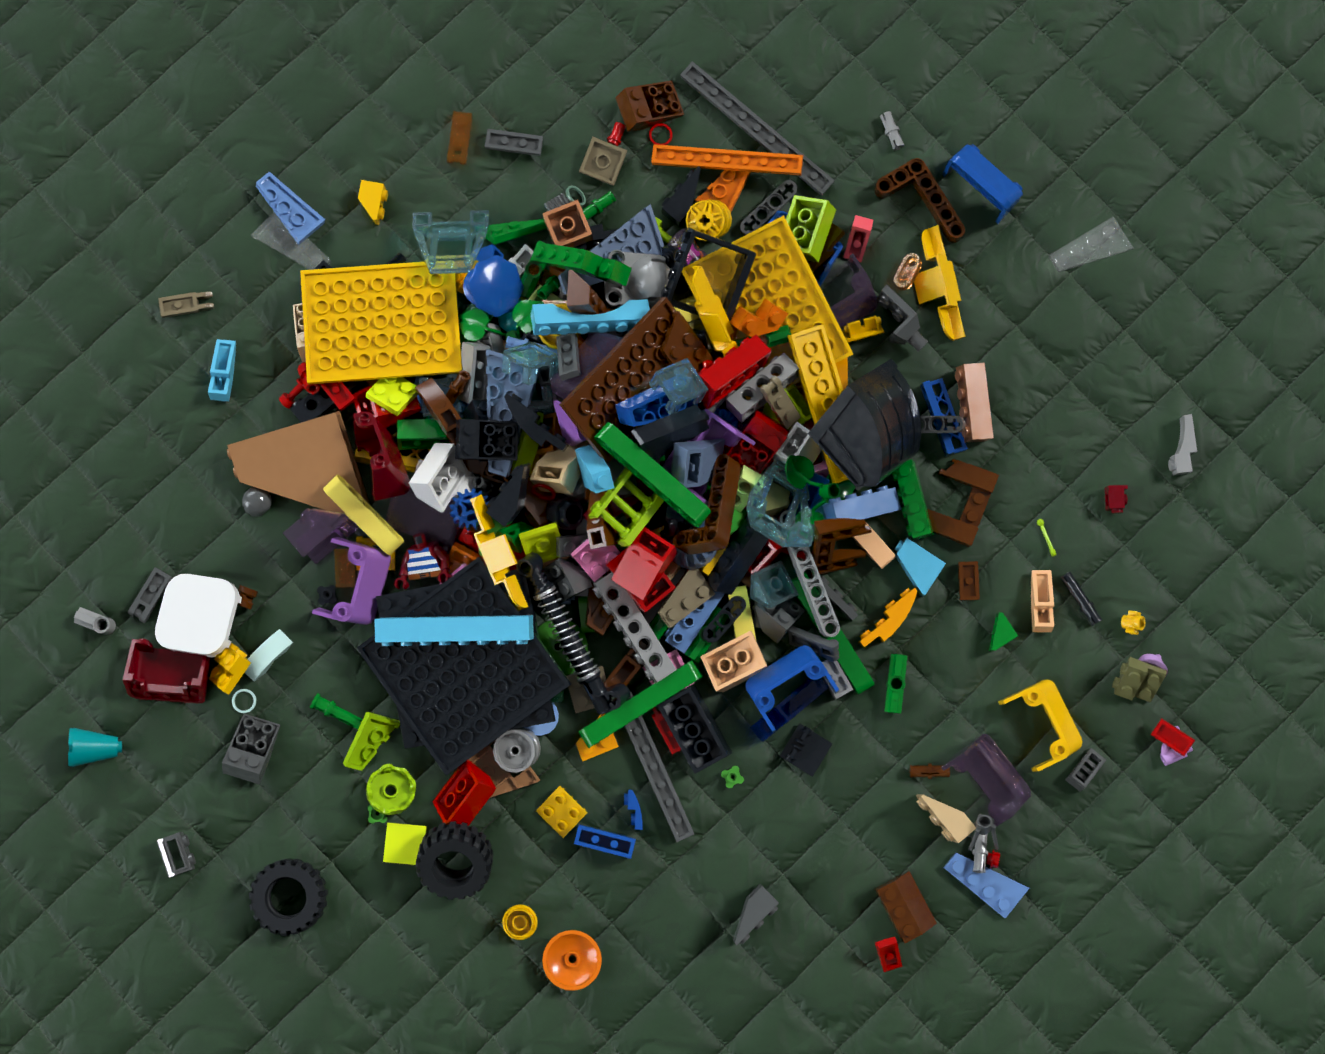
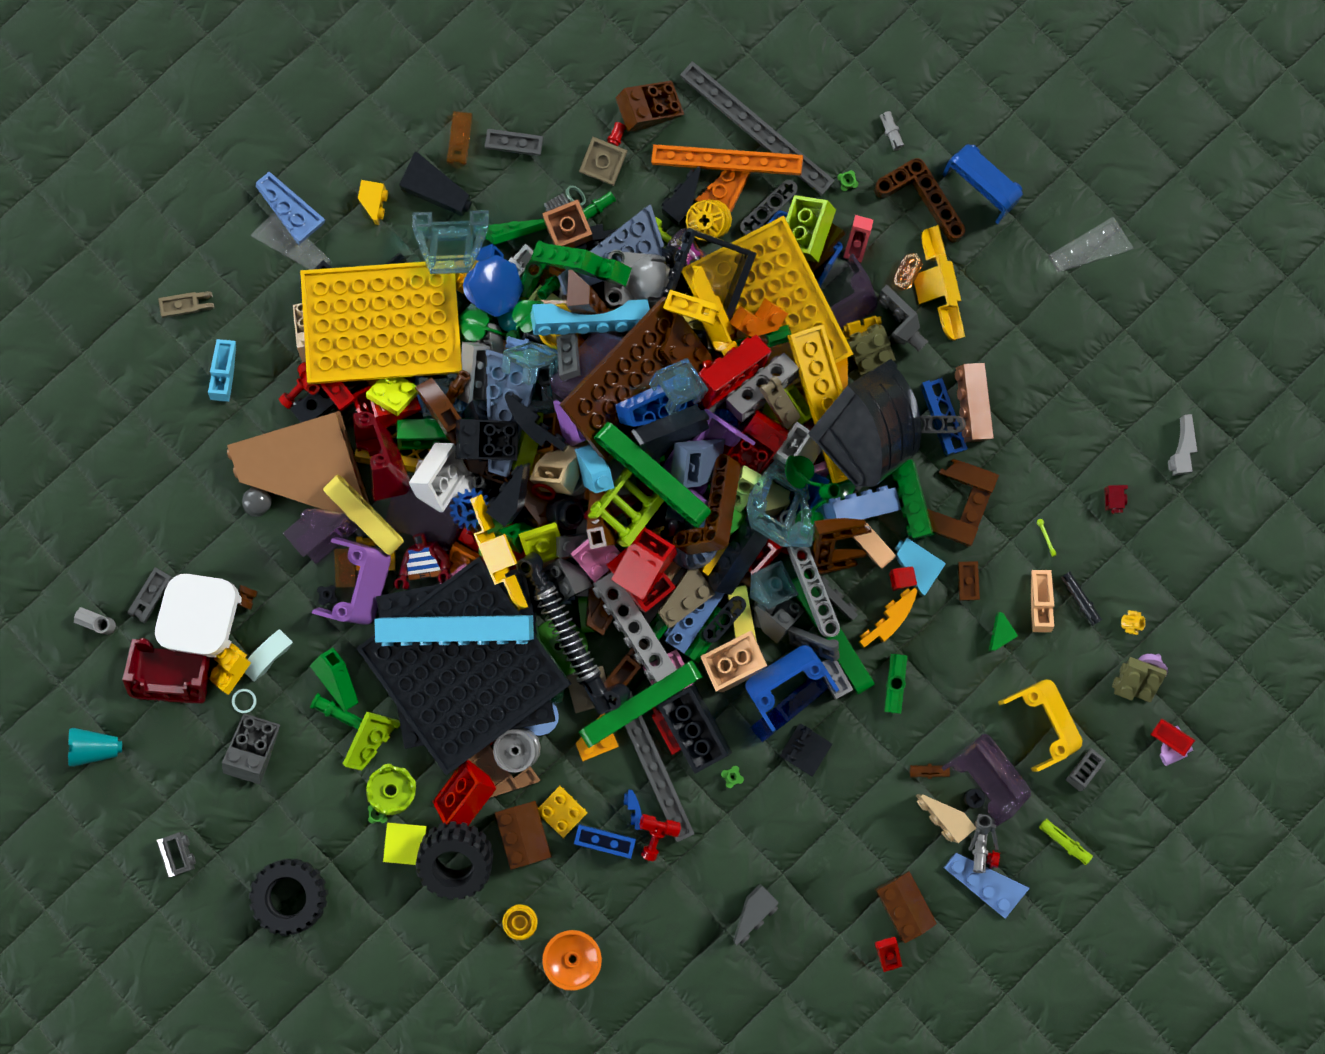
(335, 677): none -> green slope
(432, 185): none -> black slope
(523, 834): none -> reddish brown slope
(657, 830): none -> red bar
(663, 125): red piece -> none
(691, 307): none -> yellow plate
(850, 175): none -> bright green plate
(870, 348): none -> olive plate
(902, 578): none -> red slope
(971, 798): none -> black wheel
(1073, 847): none -> lime pin

